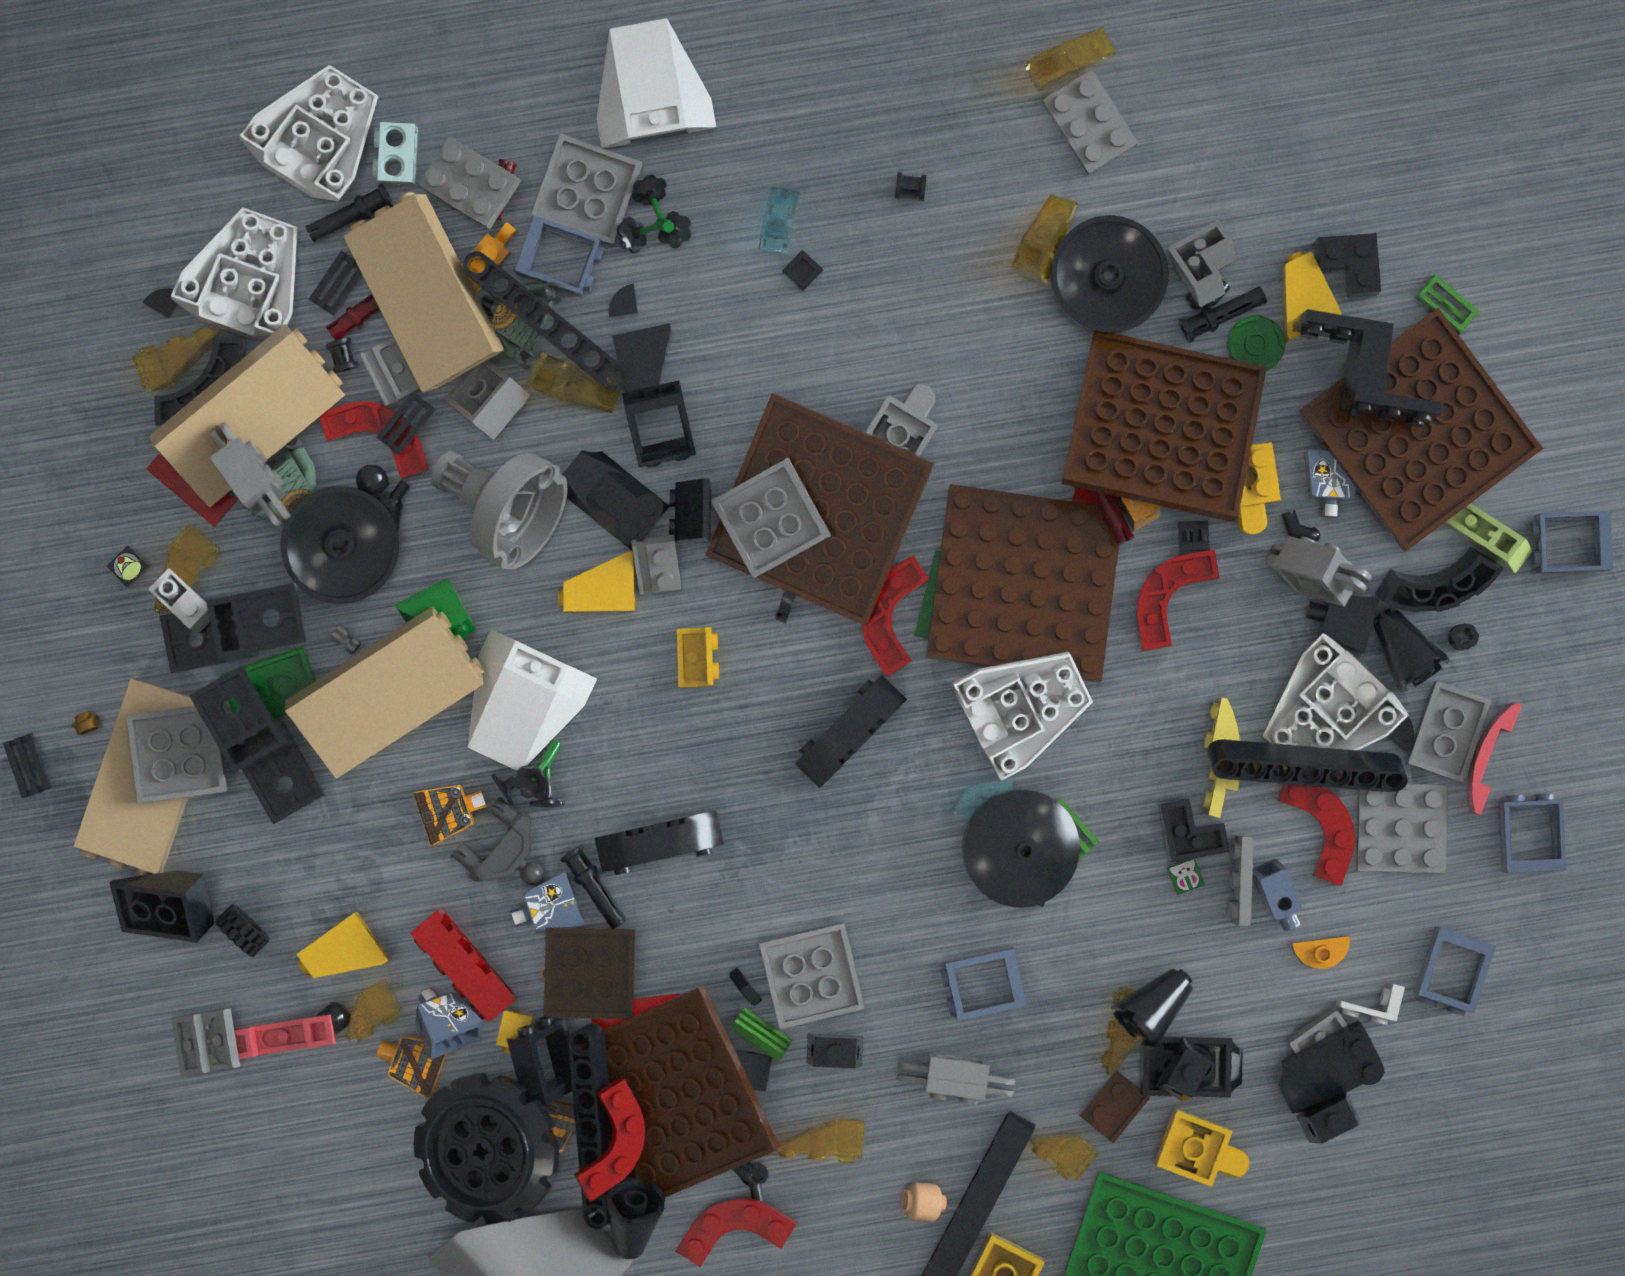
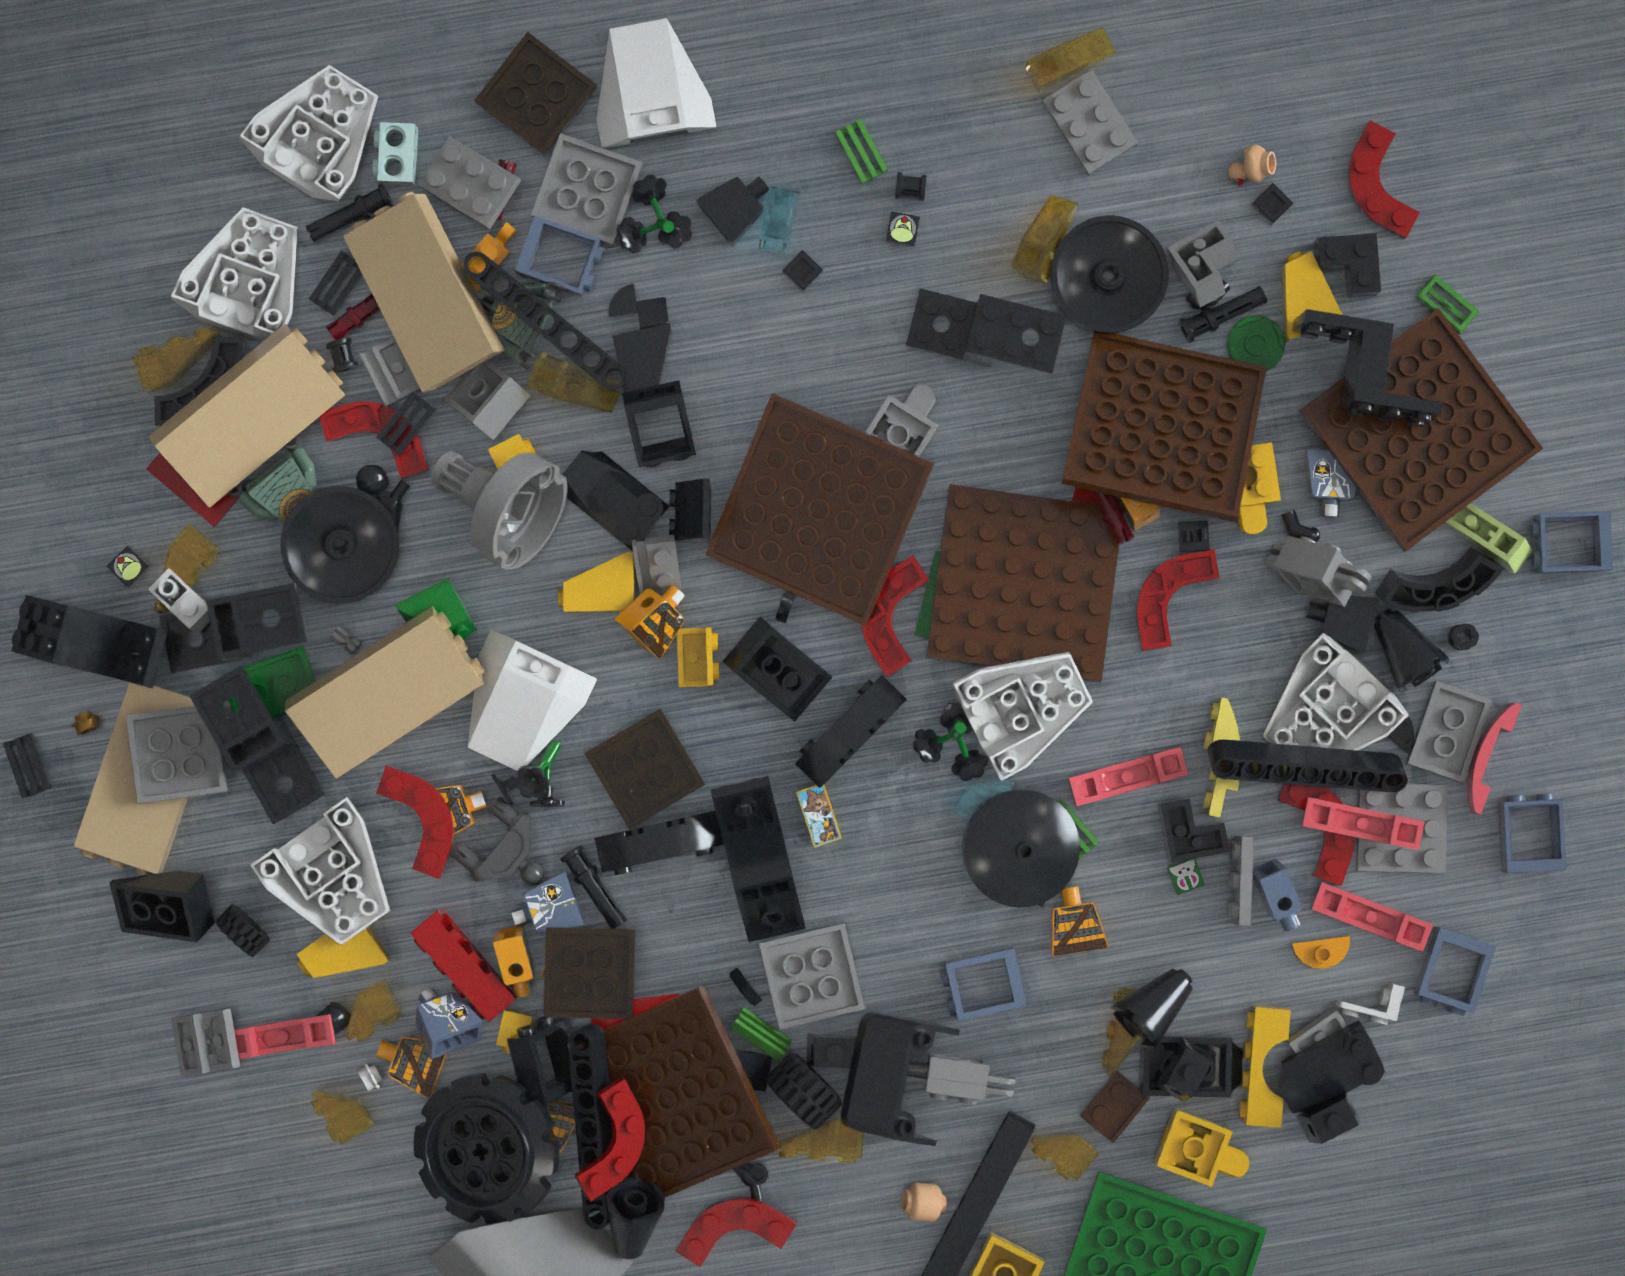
(88, 641): none -> black bracket
(161, 301): black tile -> none
(248, 476): light grey brick -> none
(328, 874): none -> white wedge
(344, 1114): none -> clear yellow slope
(370, 1077): none -> white plate
(434, 815): none -> red plate
(510, 448): none -> yellow brick
(513, 948): none -> light orange torso
(535, 93): none -> dark brown plate
(644, 768): none -> dark brown plate
(652, 312): none -> black slope
(653, 619): none -> torso
(734, 207): none -> black torso
(758, 859): none -> black bracket
(770, 518): light grey plate -> none
(777, 669): none -> black slope
(803, 1091): none -> black tyre
(819, 815): none -> tile
(850, 129): none -> bright green tile
(880, 1075): none -> black windscreen
(902, 229): none -> tile
(928, 745): none -> black plant
(986, 330): none -> black bracket
(1075, 925): none -> torso
(1128, 776): none -> coral slope
(1256, 165): none -> light nougat animal
(1267, 1028): none -> yellow arch
(1272, 203): none -> black tile
(1363, 823): none -> coral slope
(1366, 184): none -> red plate
(1372, 917): none -> coral slope

